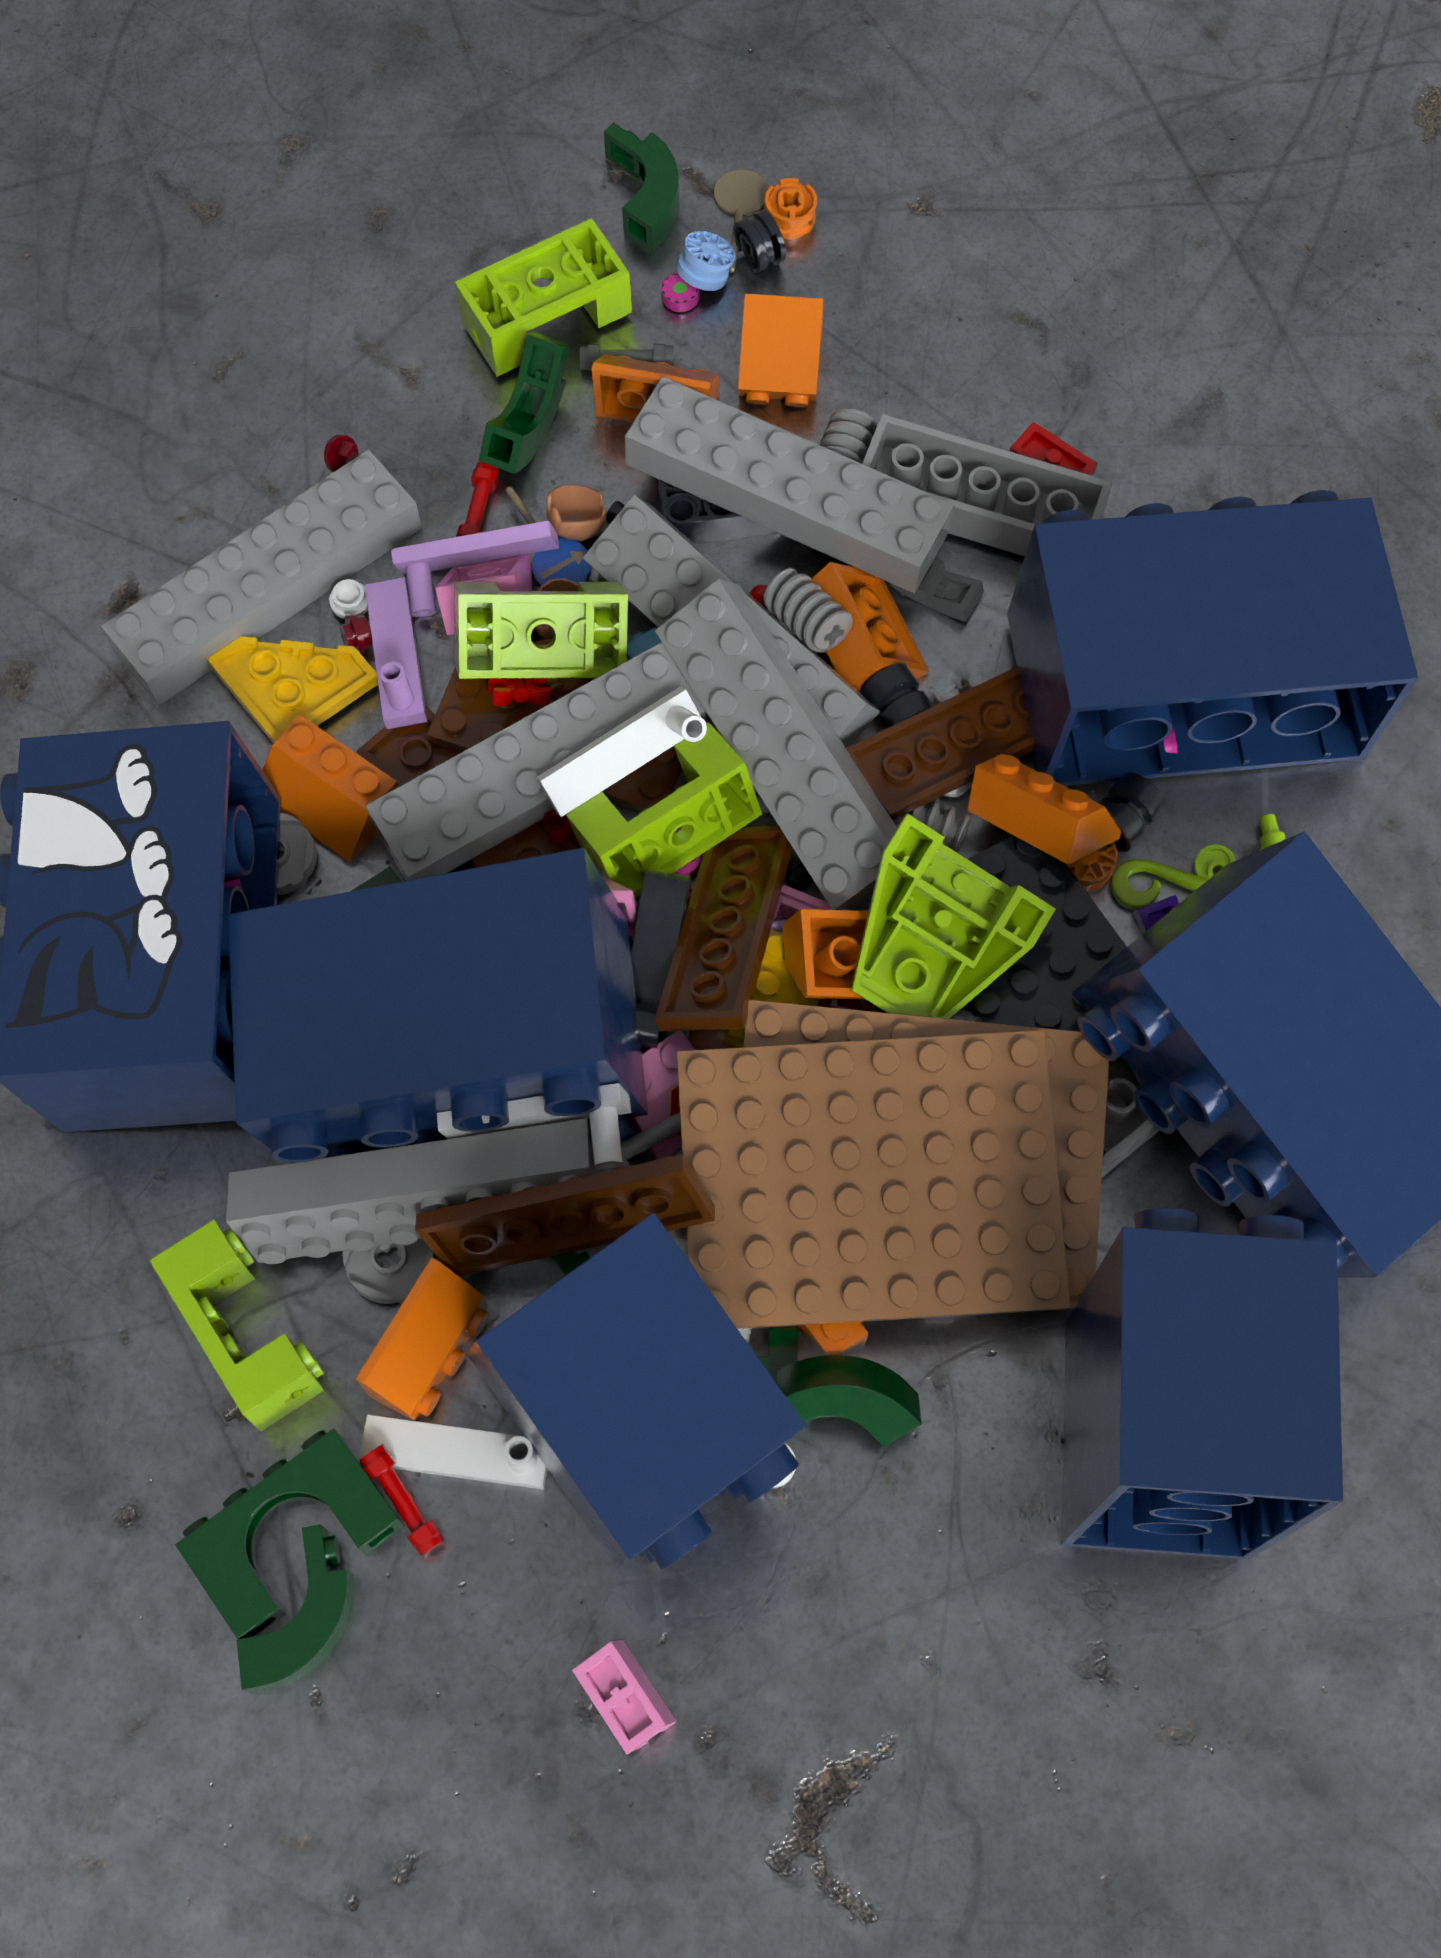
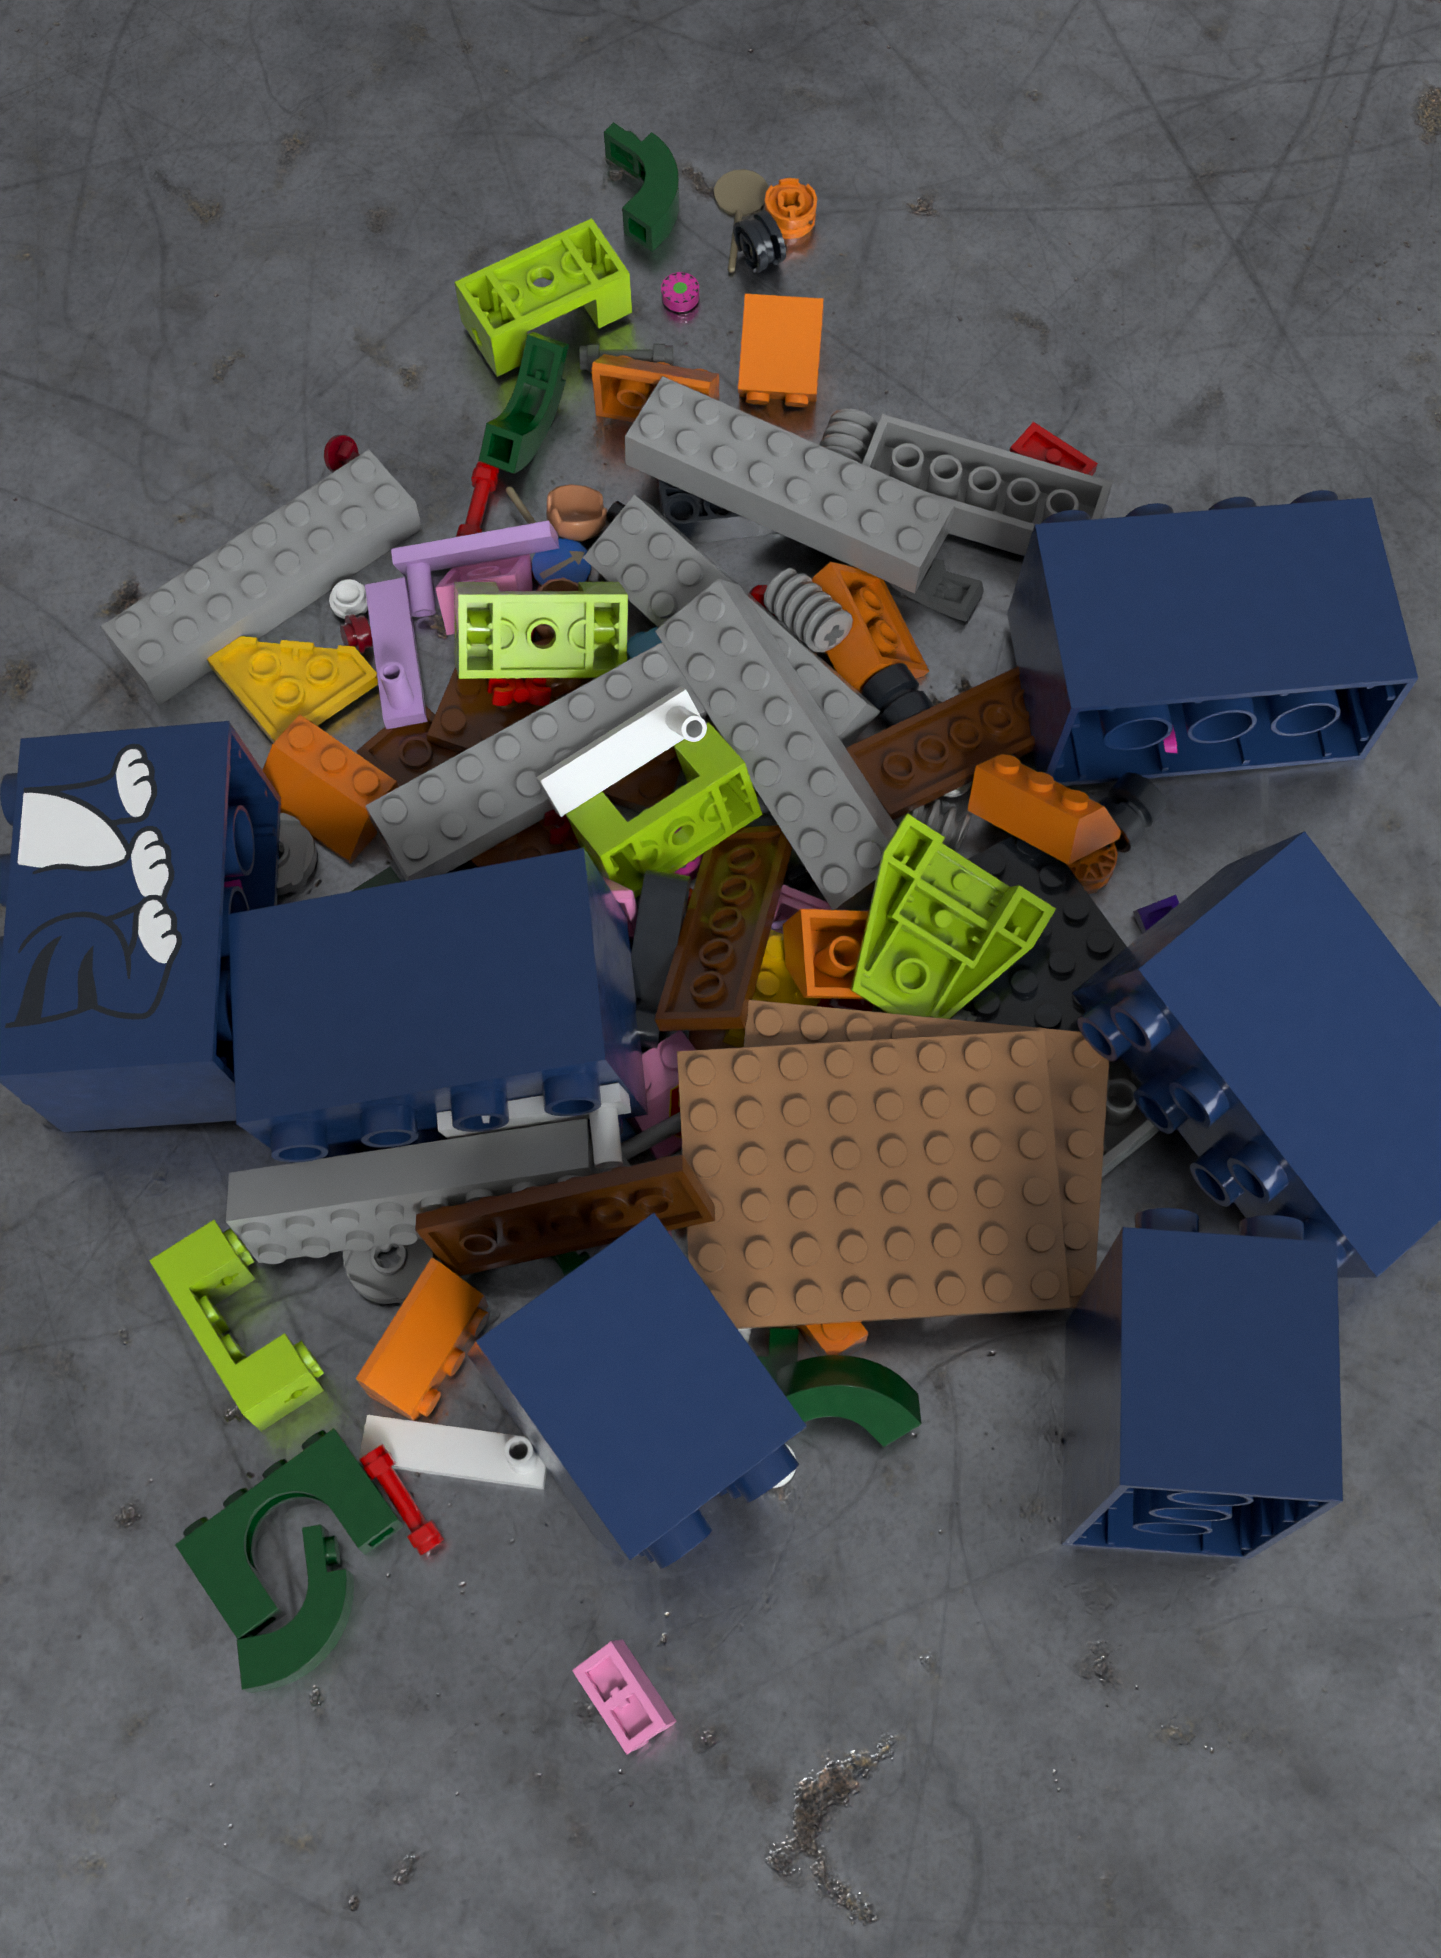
(705, 260): light blue wheel -> none
(1206, 861): lime plant -> none

